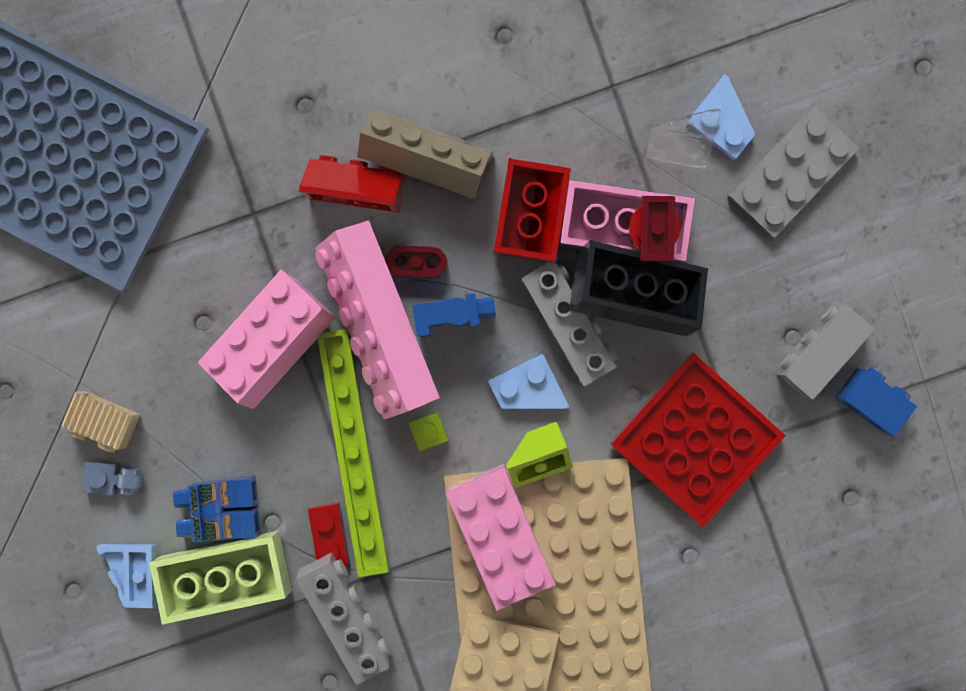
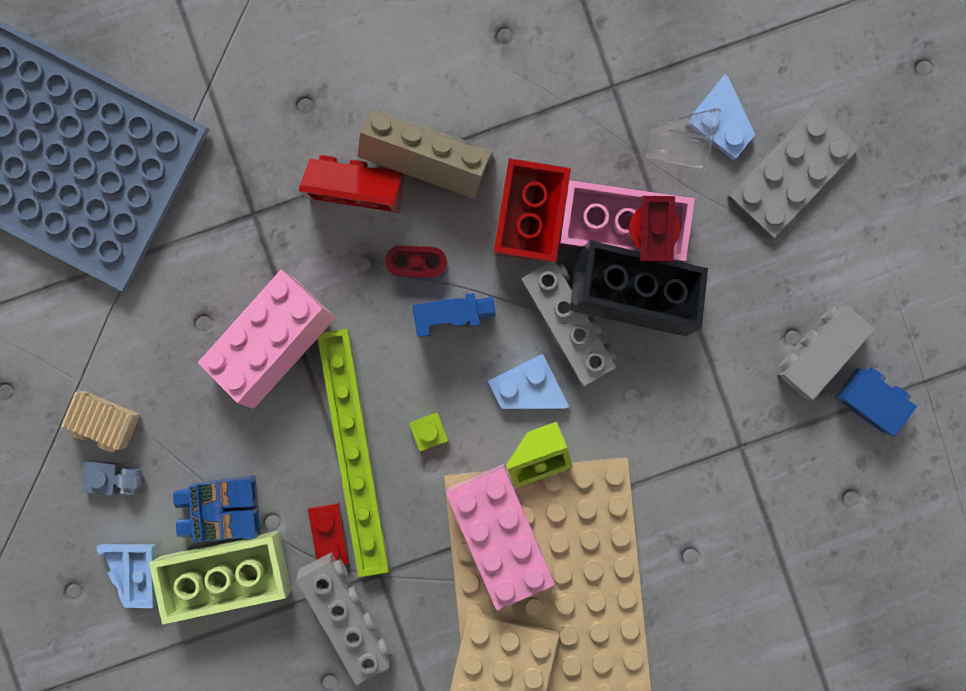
(375, 320): bright pink brick -> none
(697, 439): red plate -> none

